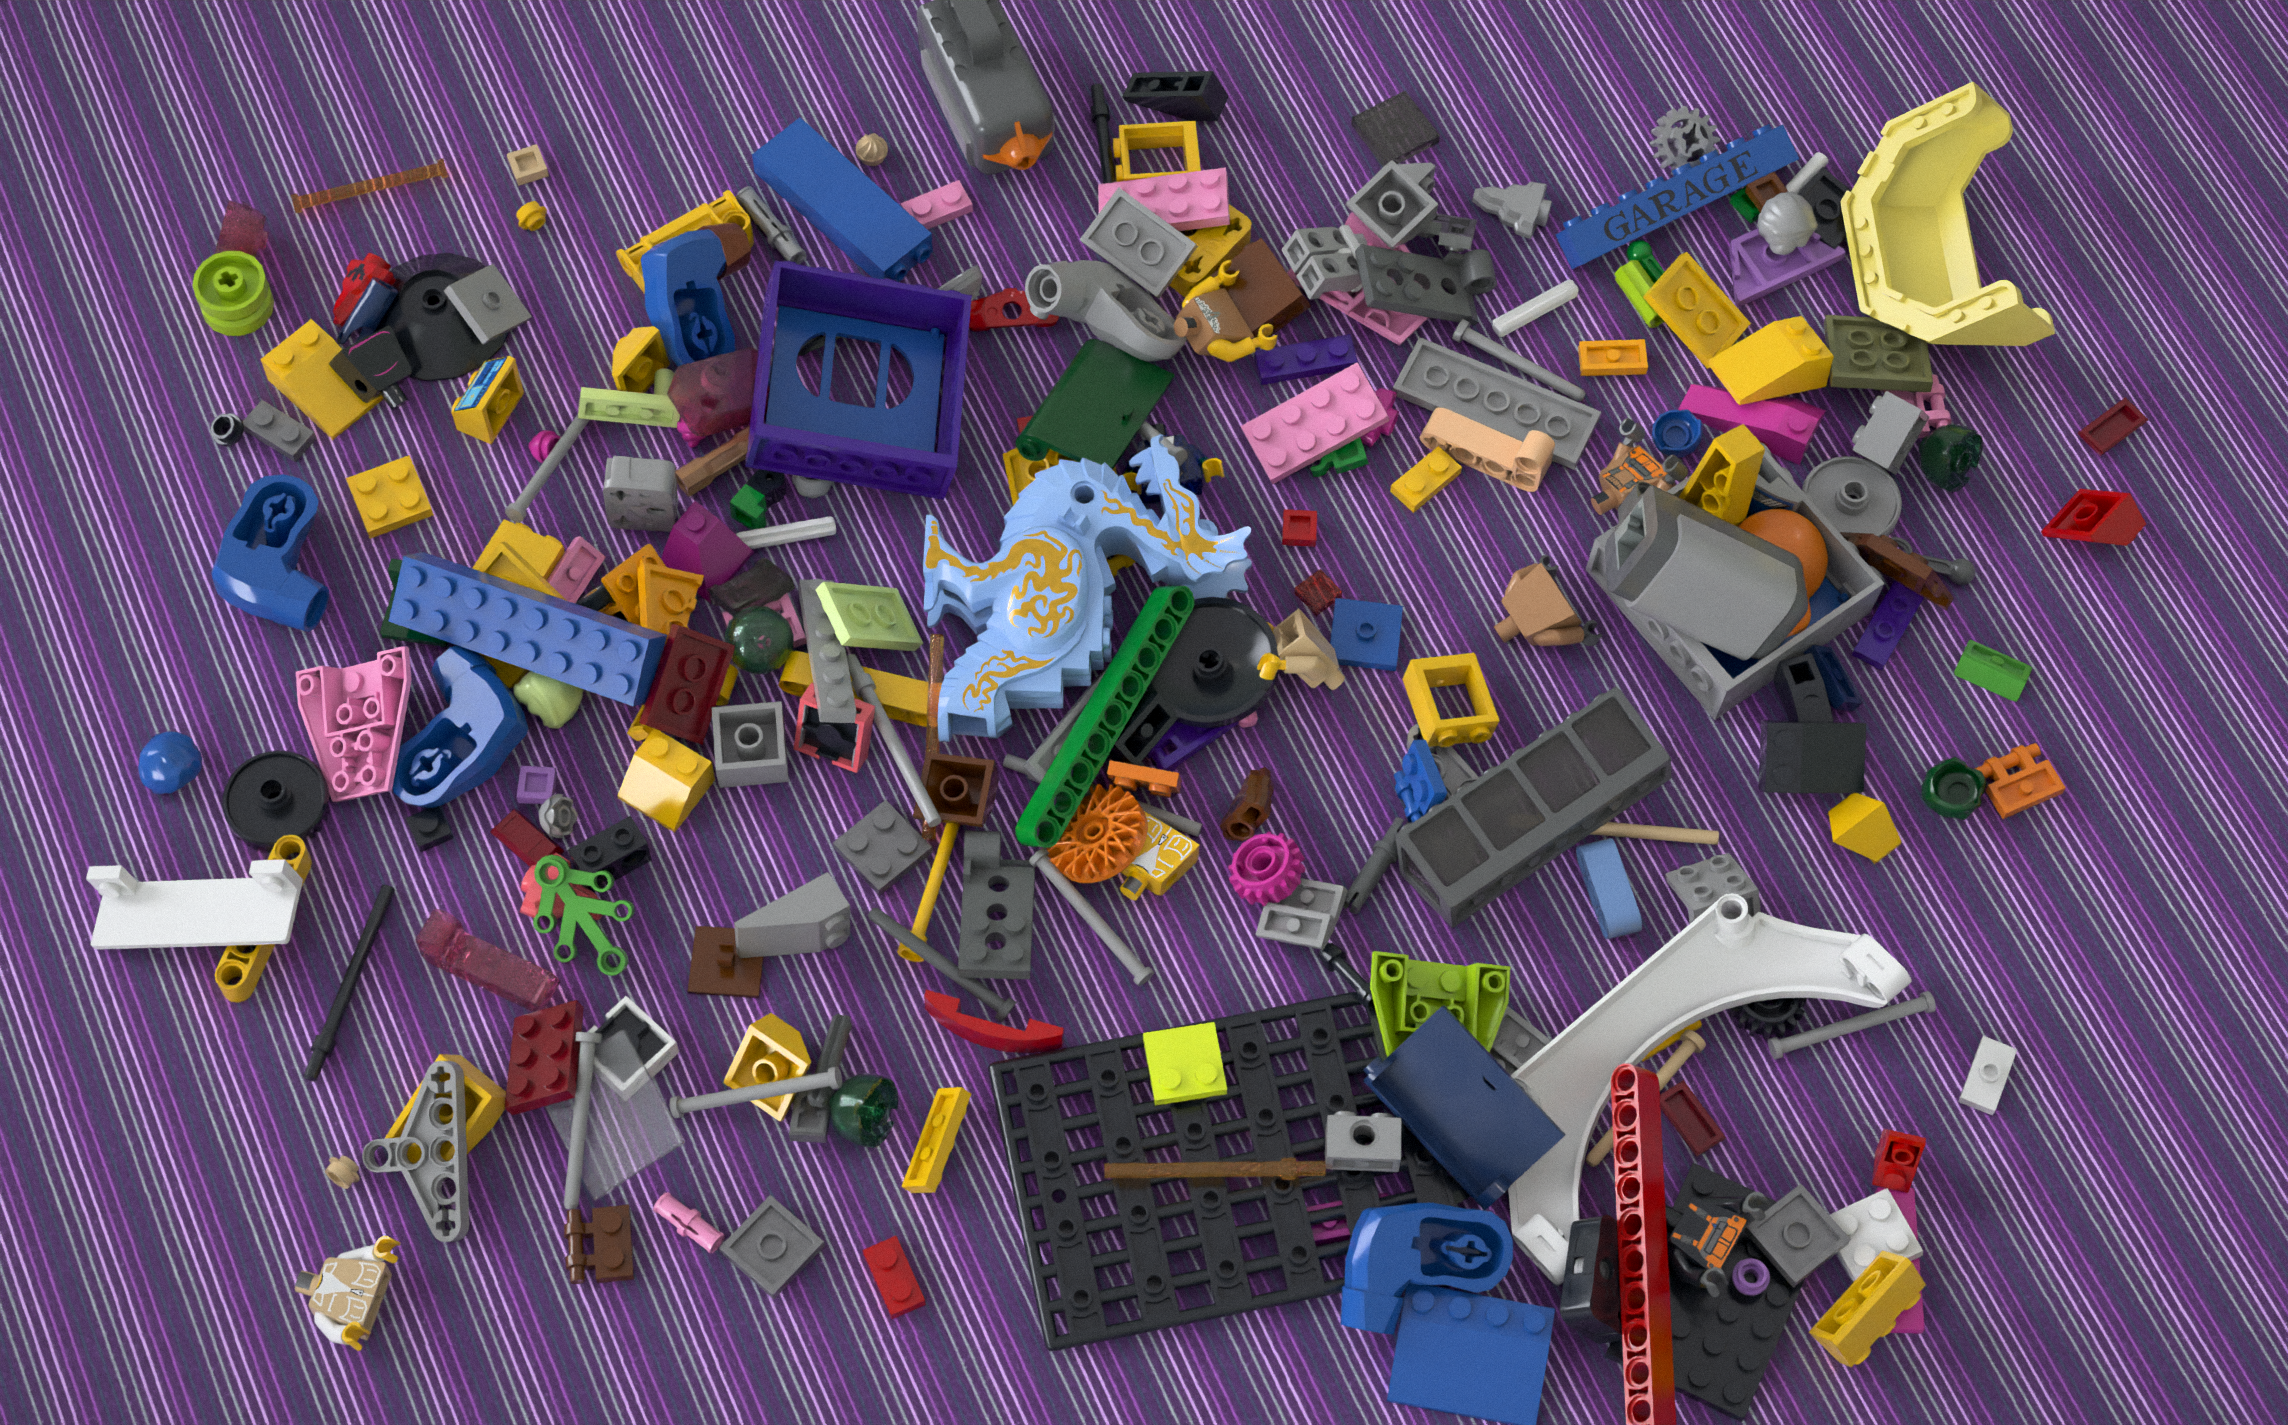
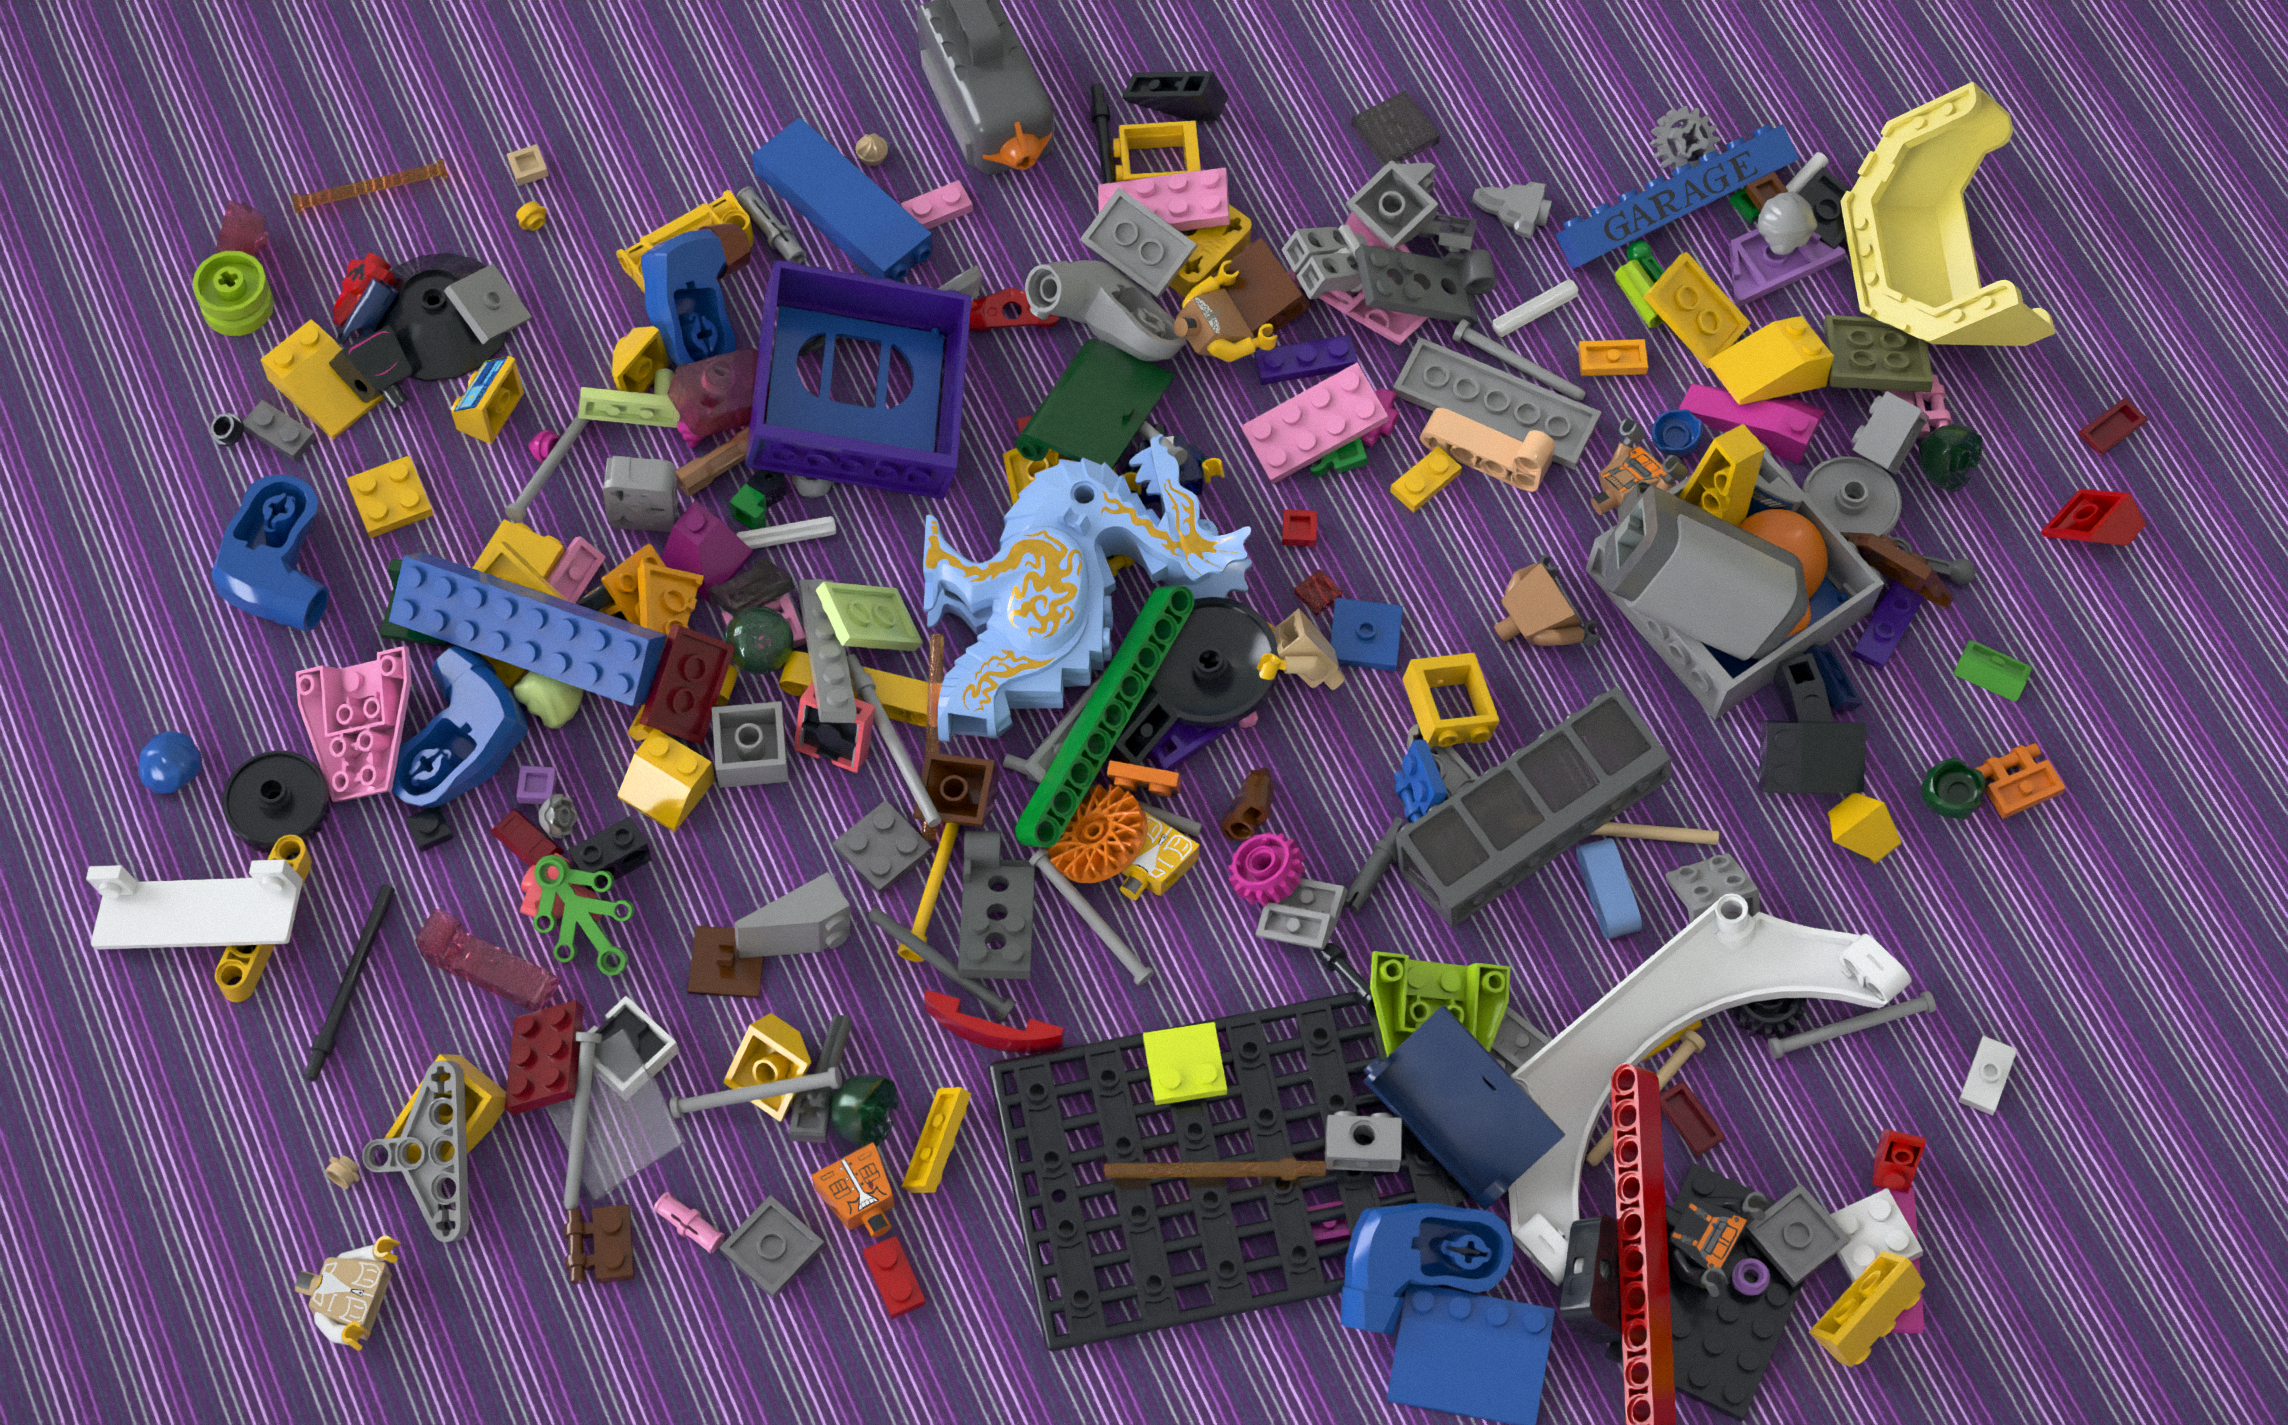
(857, 1190): none -> orange torso

